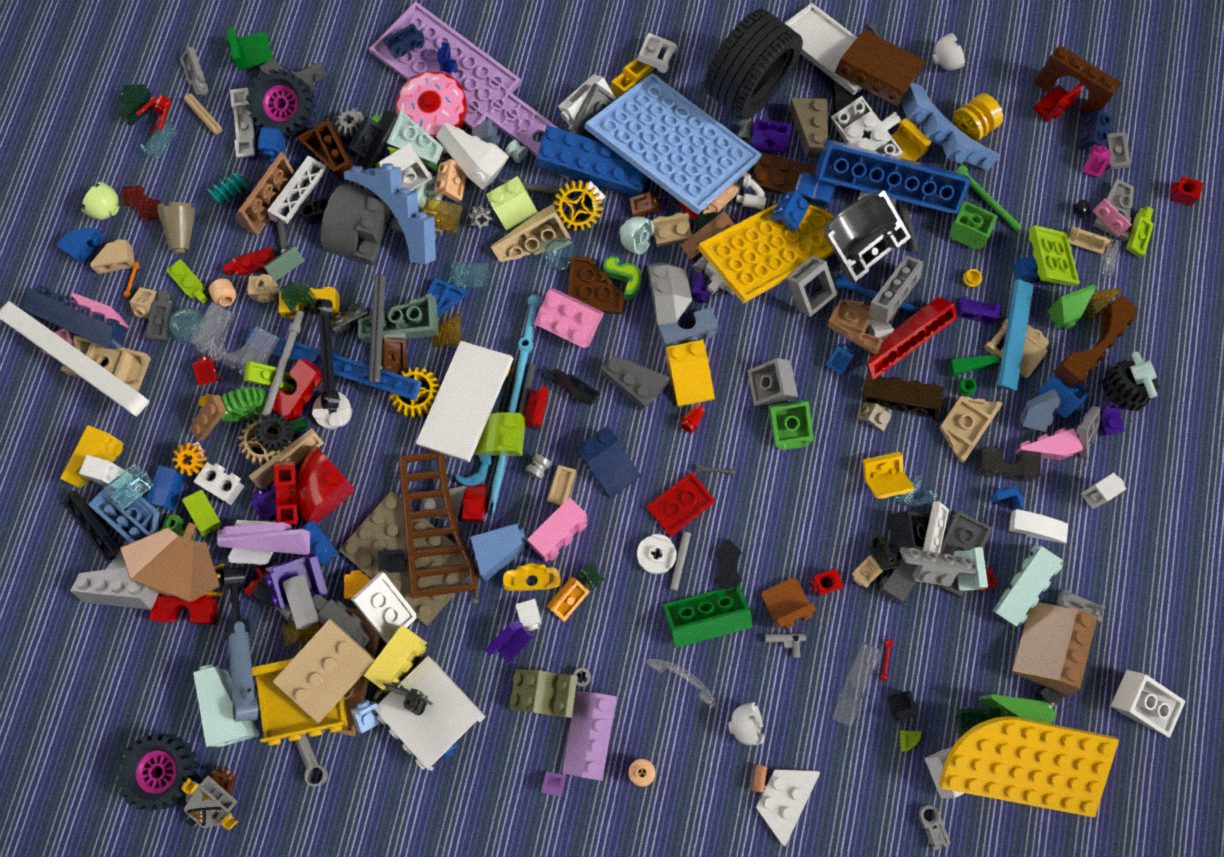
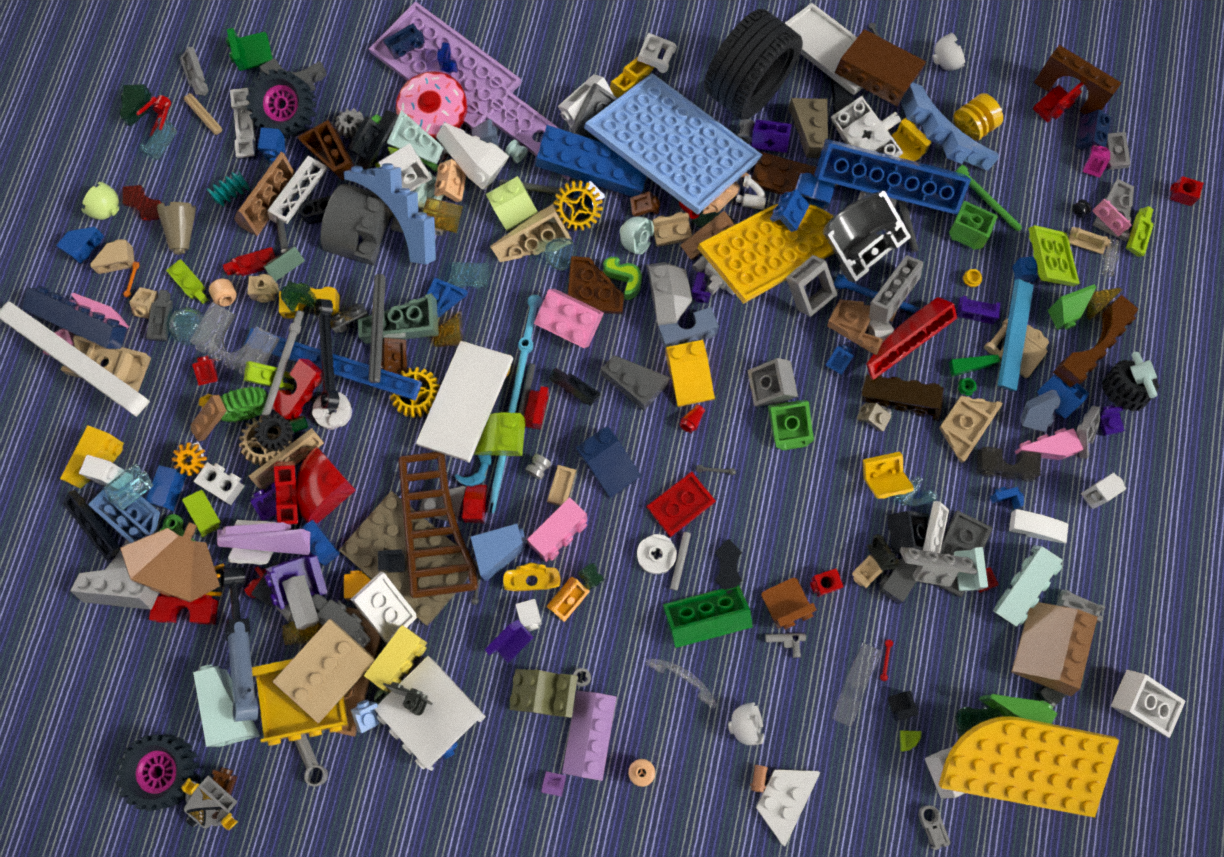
(480, 216): light grey gear -> none

